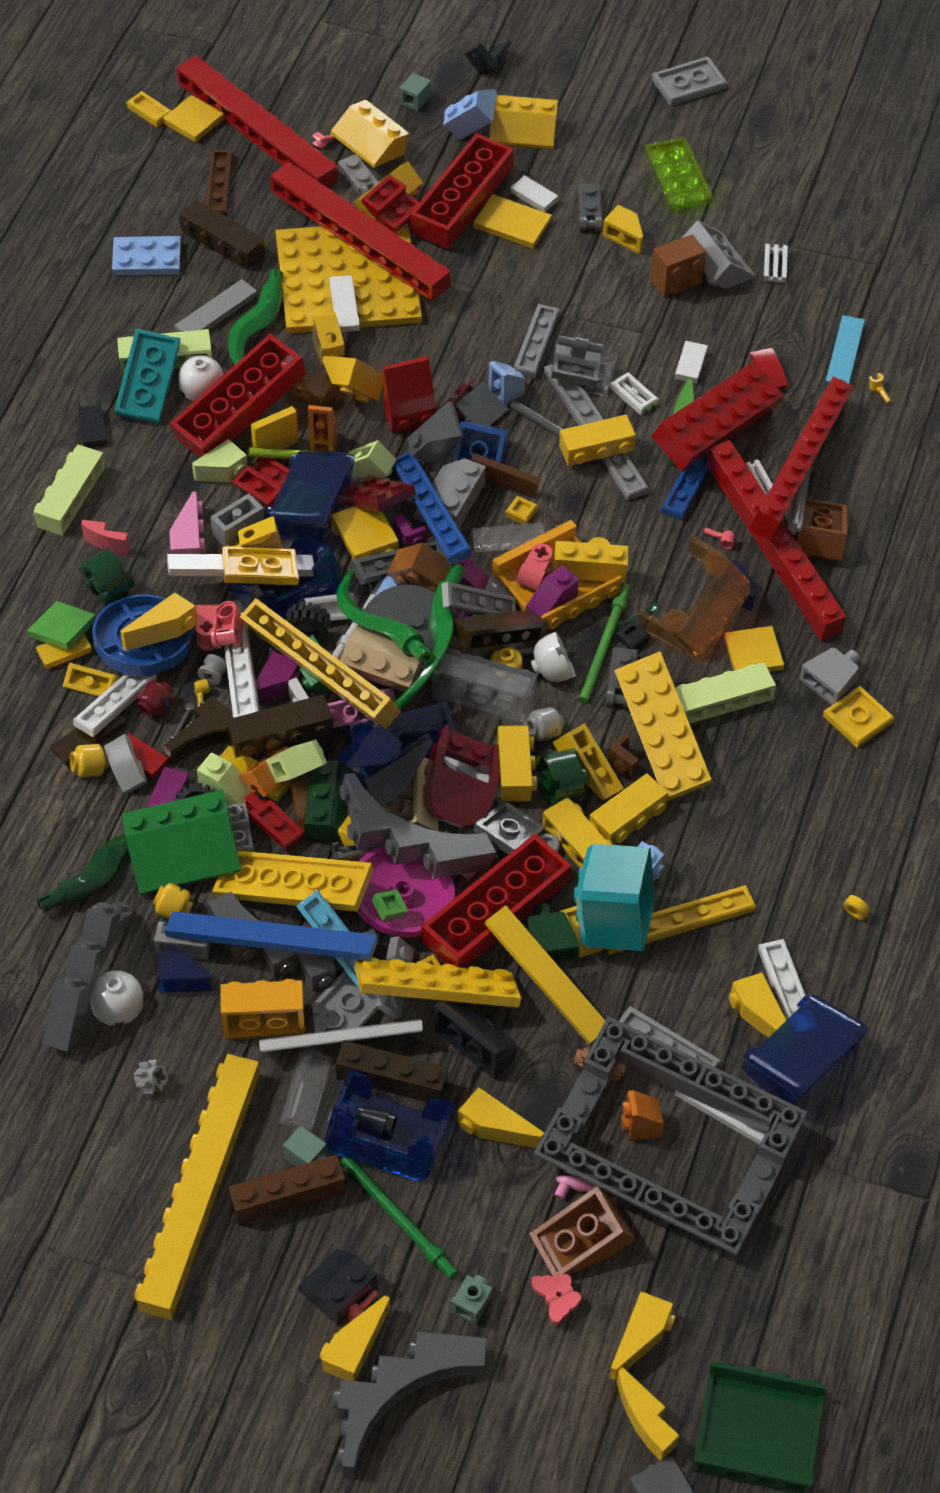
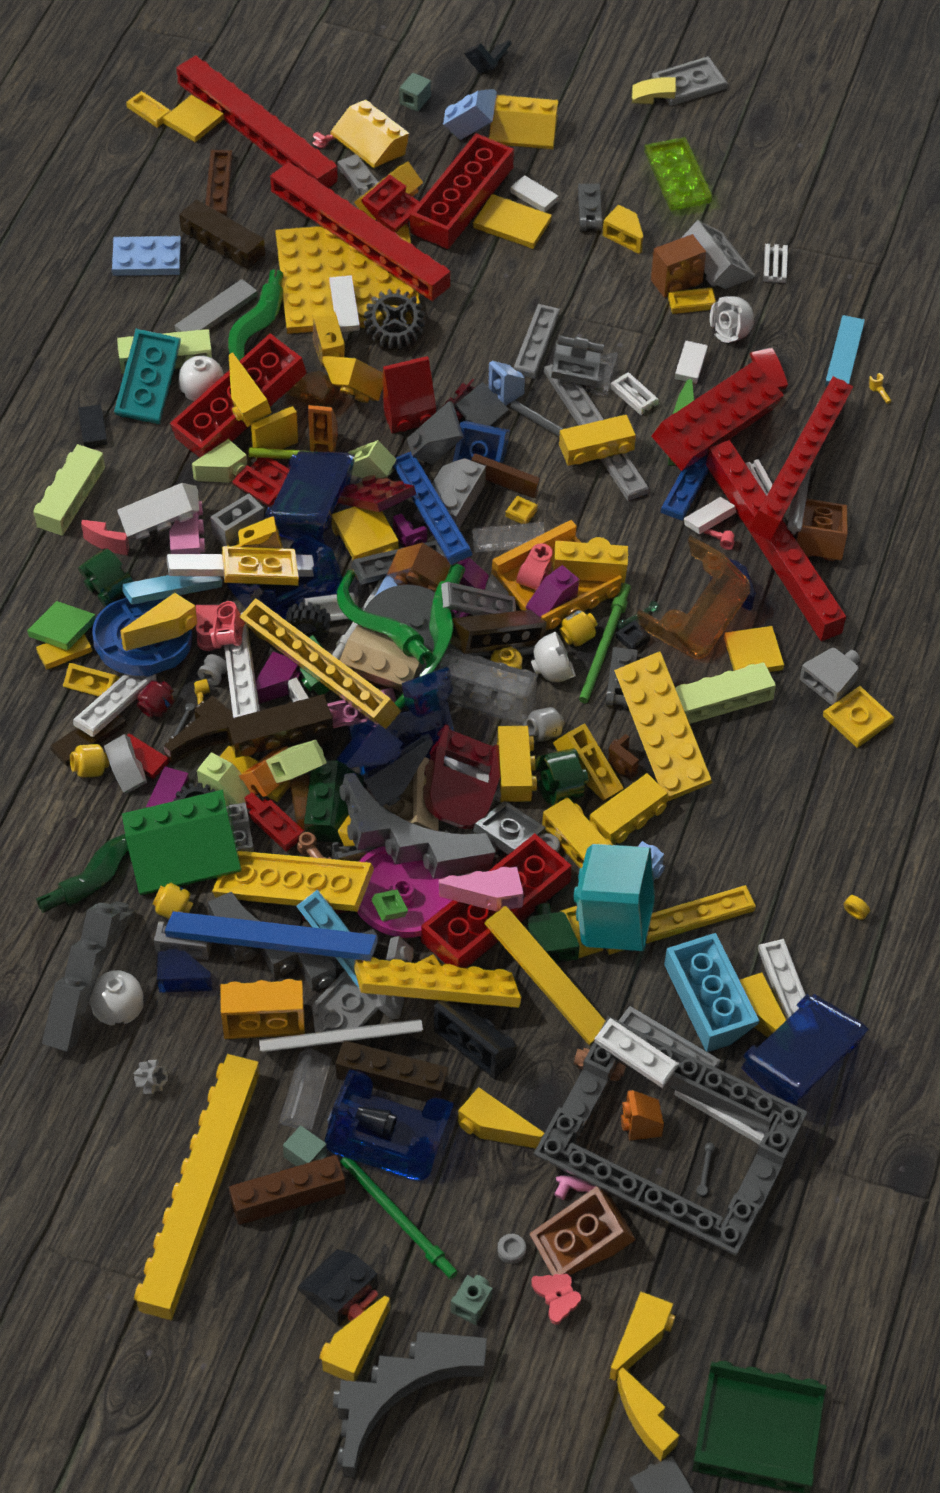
(159, 510): none -> white slope
(165, 586): none -> medium azure tile
(247, 398): none -> yellow slope
(307, 847): none -> nougat bar
(405, 305): none -> dark grey gear
(428, 692): none -> clear blue slope
(485, 889): none -> bright pink slope
(511, 1248): none -> light grey tile
(578, 628): none -> yellow head
(636, 1052): none -> white tile
(647, 90): none -> light yellow slope
(691, 300): none -> yellow tile
(702, 1189): none -> dark grey hinge
(710, 515): none -> white tile
(710, 991): none -> medium azure slope
(731, 318): none -> white cylinder

